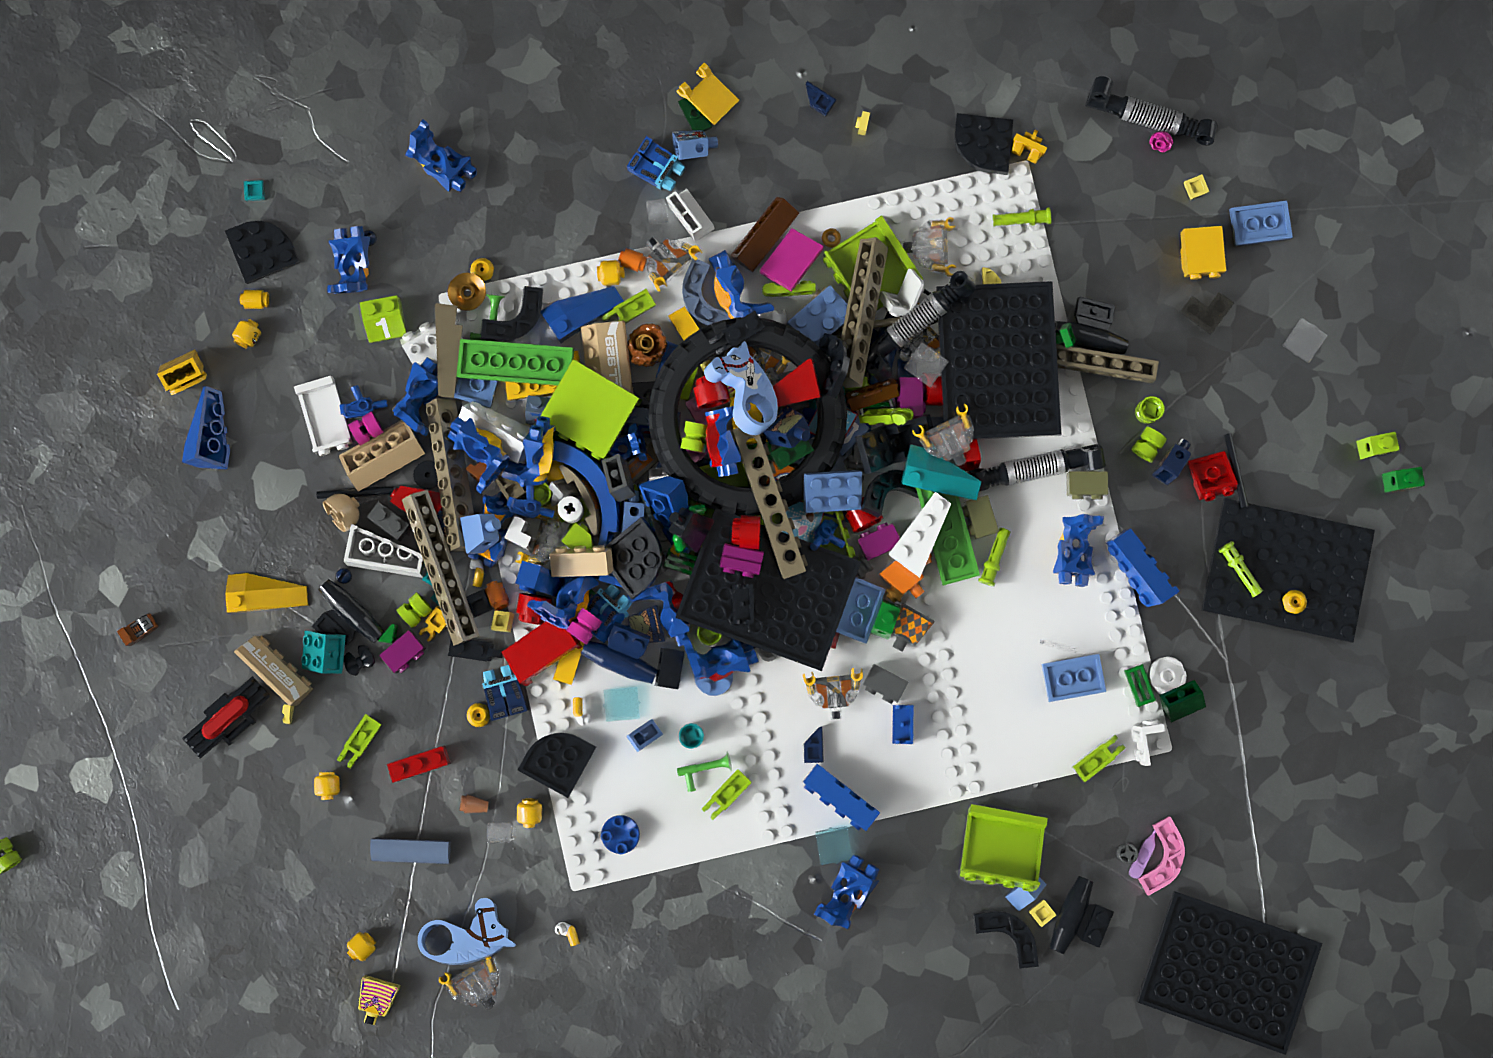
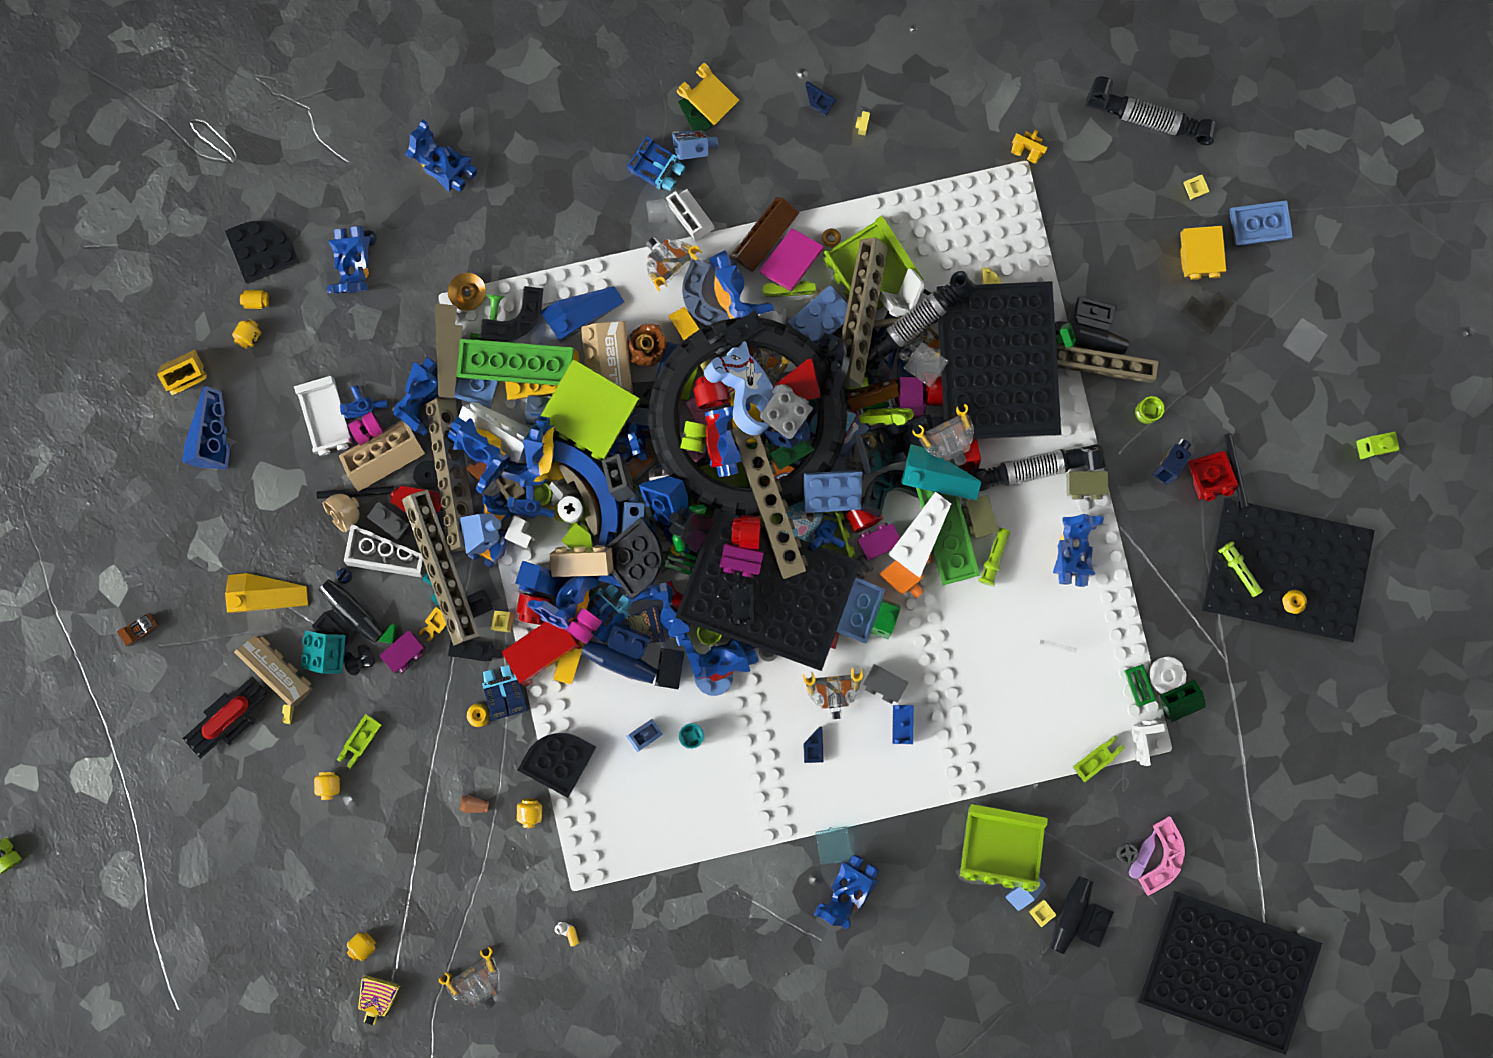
(254, 190): teal tile -> none
(383, 318): lime slope -> none
(410, 850): sand blue brick -> none
(414, 610): lime wheel -> none
(418, 764): red brick -> none
(421, 343): white bracket -> none
(472, 945): light blue animal -> none
(479, 572): yellow arm -> none
(484, 263): yellow plate -> none
(497, 595): orange brick -> none
(500, 832): clear brick -> none
(546, 541): clear torso -> none
(578, 711): arm -> none
(610, 272): yellow head -> none
(620, 834): blue dish -> none
(621, 704): clear light blue piece -> none
(632, 260): orange brick -> none
(632, 307): lime hinge -> none
(689, 770): bright green piece -> none
(728, 792): lime hinge -> none
(785, 411): none -> light grey bracket
(841, 797): blue wedge -> none
(893, 594): pearl gold plate -> none
(910, 627): torso -> none
(931, 246): clear torso -> none
(984, 142): black plate -> none
(1014, 927): black plate -> none
(1031, 217): lime pin -> none
(1073, 678): medium blue plate -> none
(1140, 569): blue wedge -> none
(1149, 443): lime wheel -> none
(1161, 141): dark pink plate -> none
(1404, 479): green torso -> none

